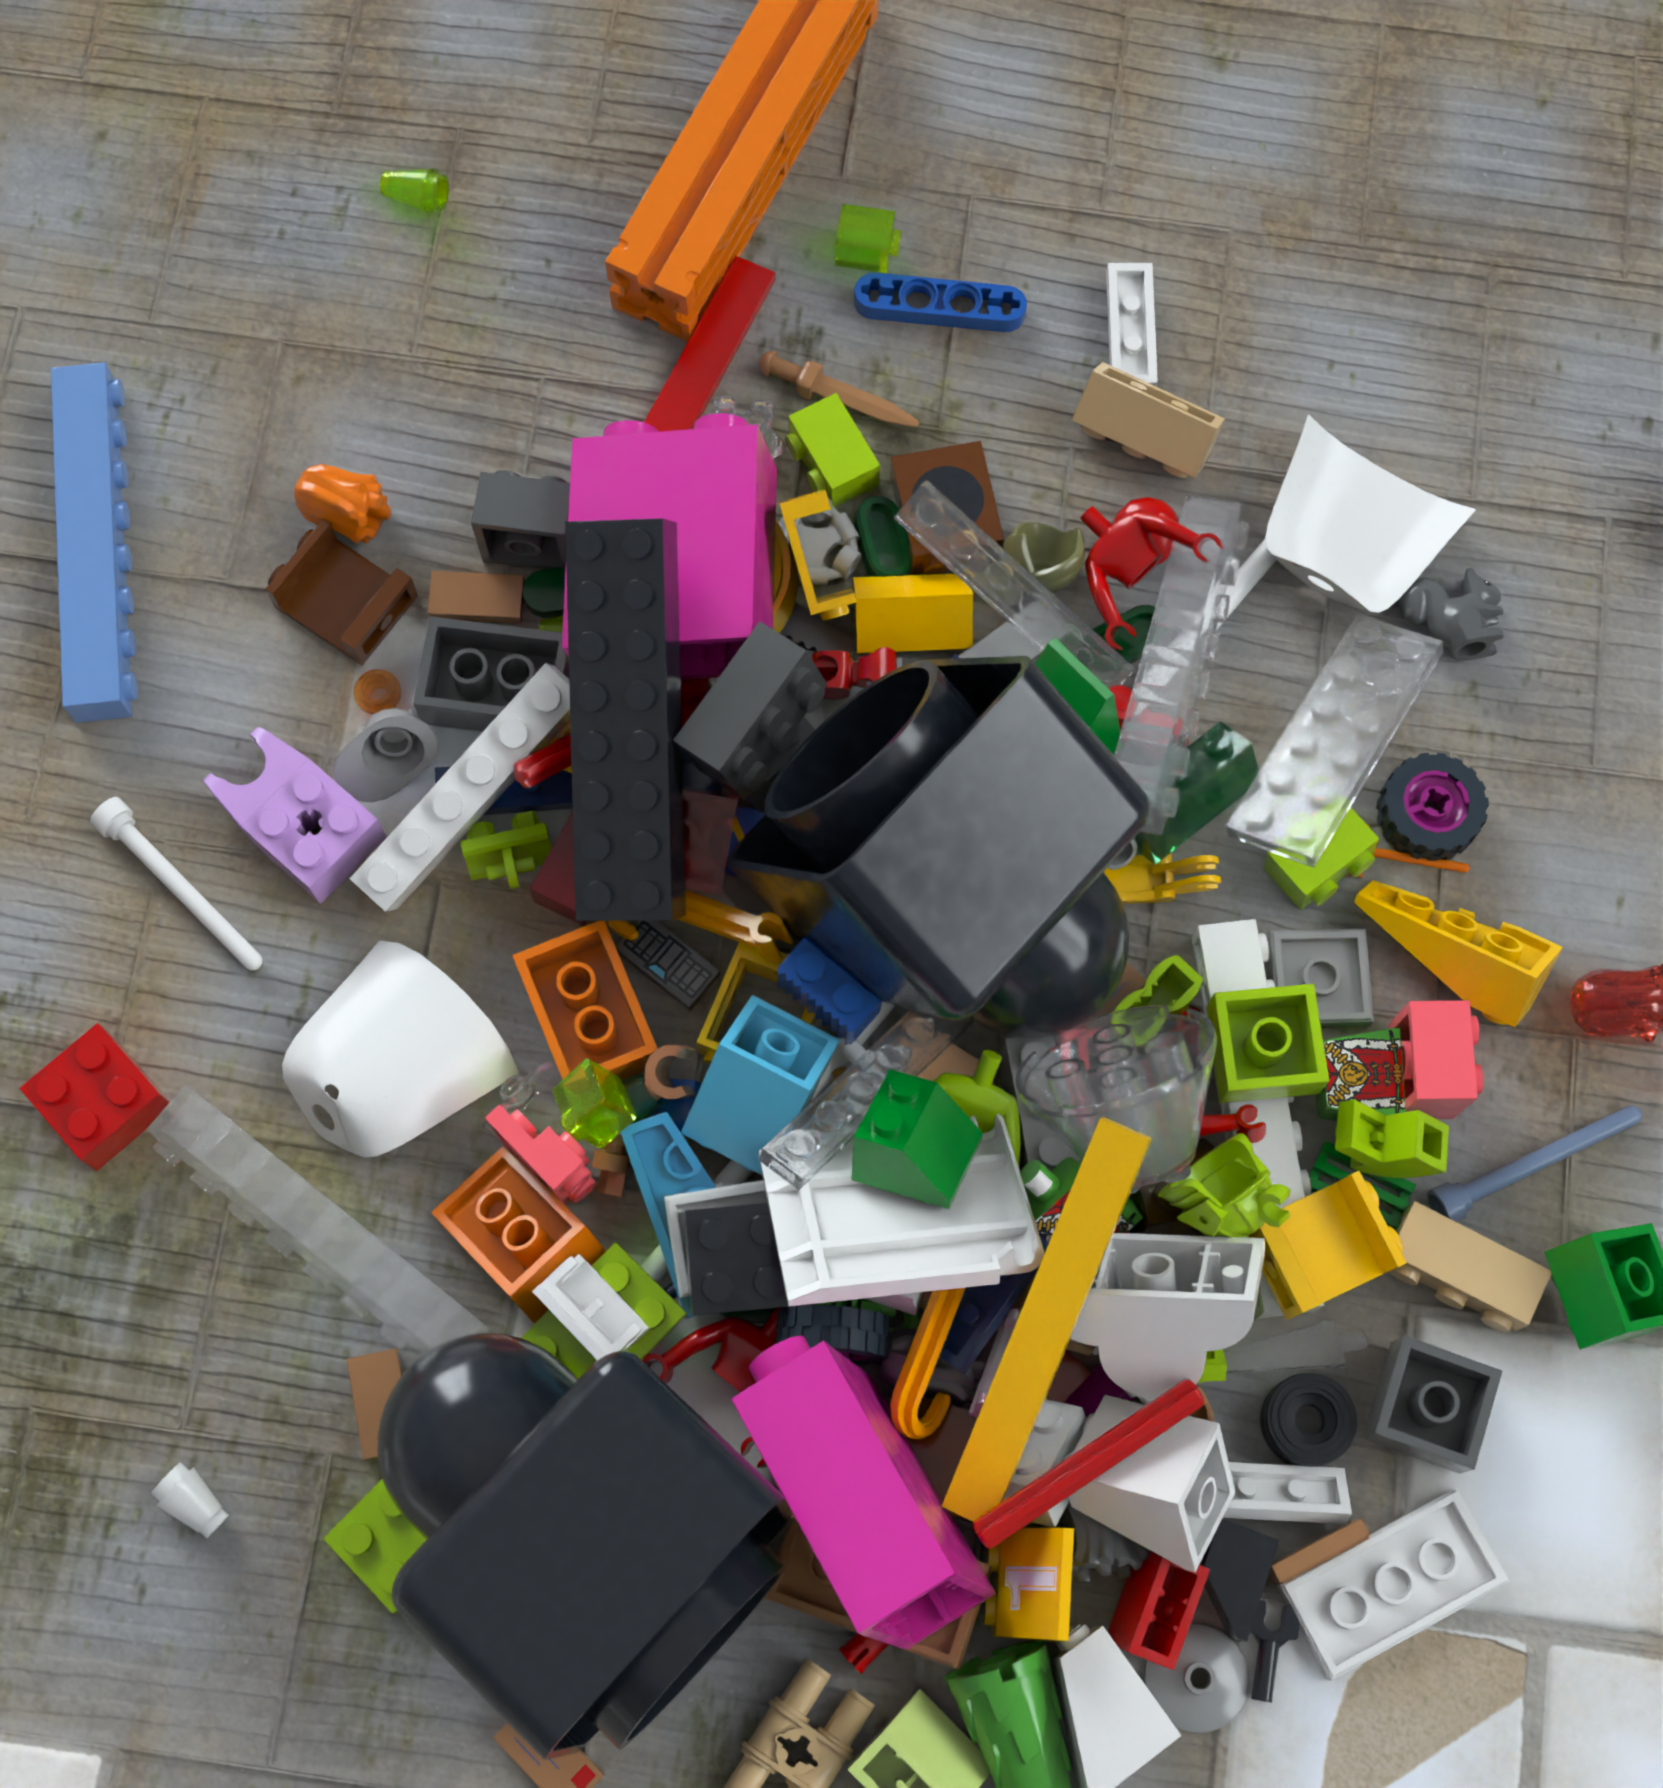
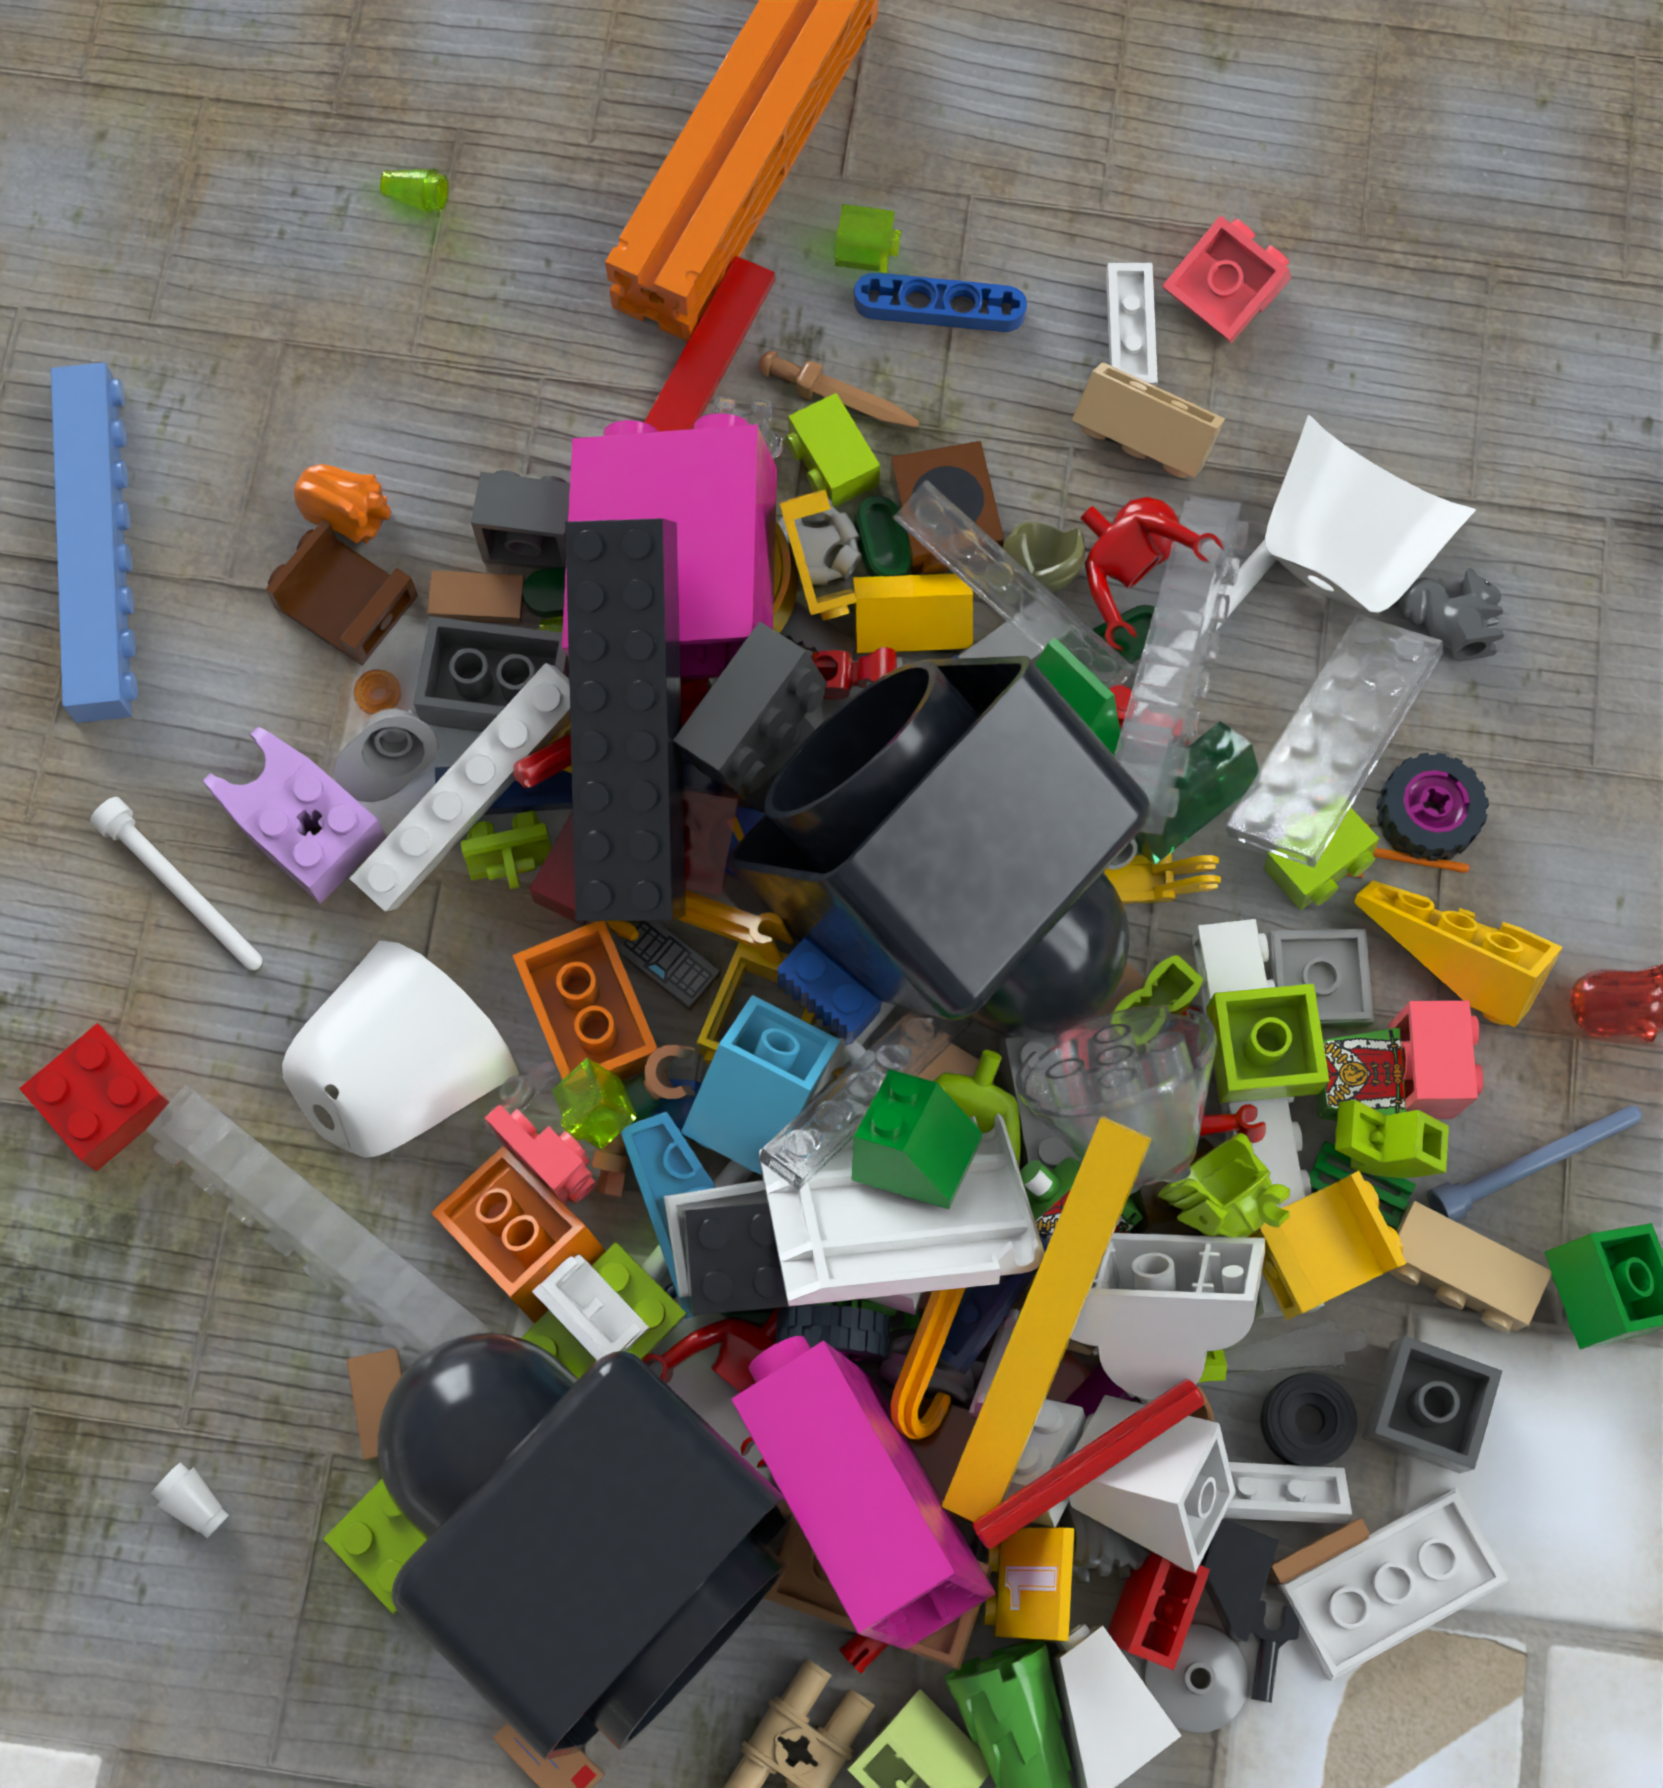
(1228, 277): none -> coral plate

